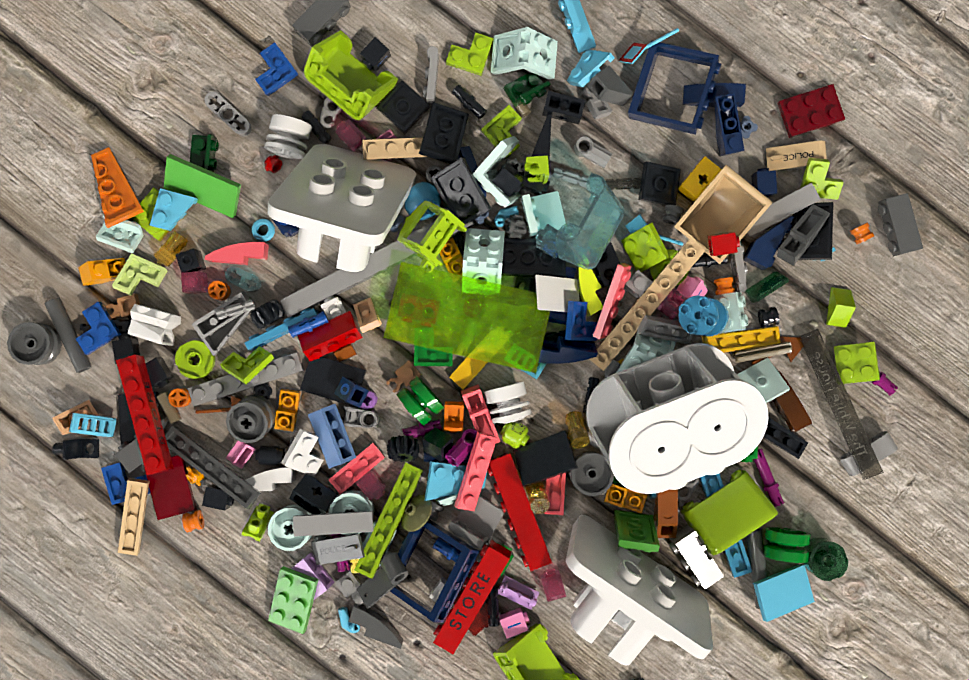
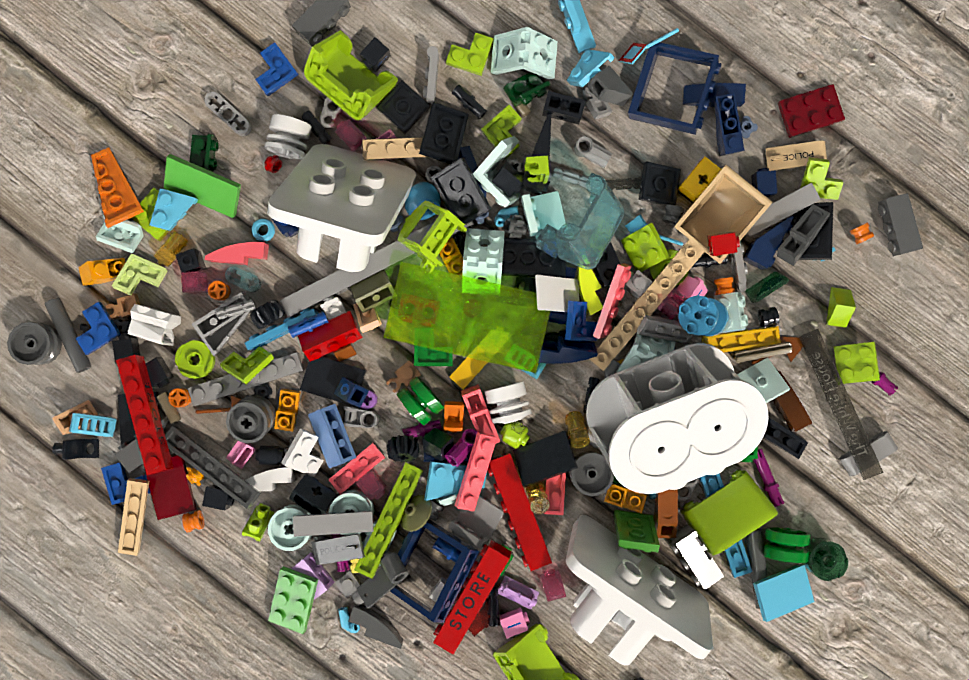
(373, 291): none -> olive brick

